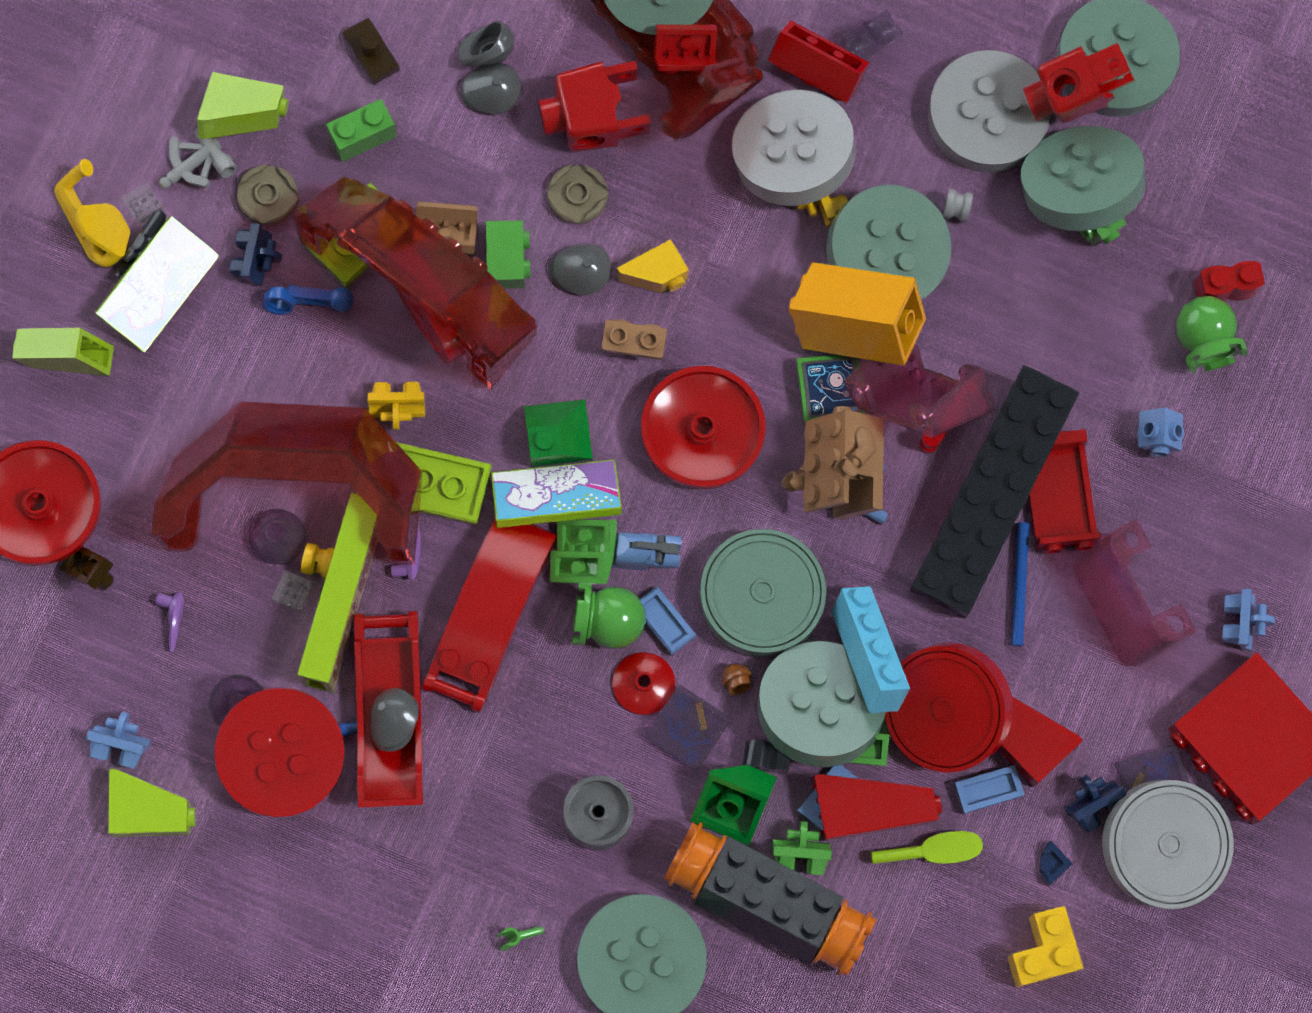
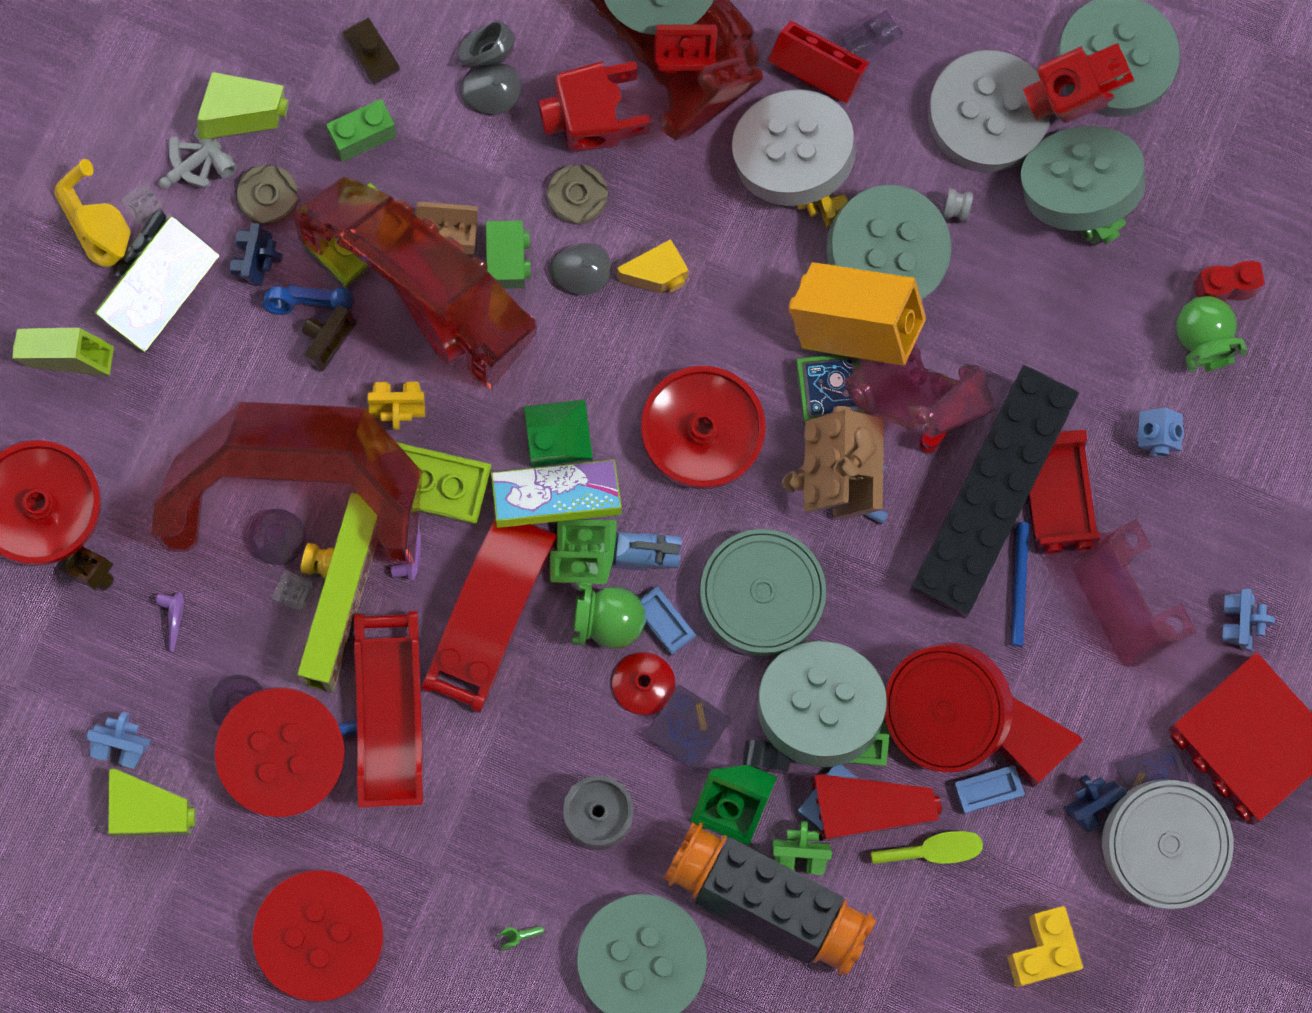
(318, 936): none -> red brick
(327, 337): none -> dark brown tile
(393, 719): dark grey hat -> none
(634, 339): medium nougat bracket -> none
(737, 679): dark orange plate -> none
(870, 649): medium azure brick -> none
(1053, 863): dark blue tile -> none

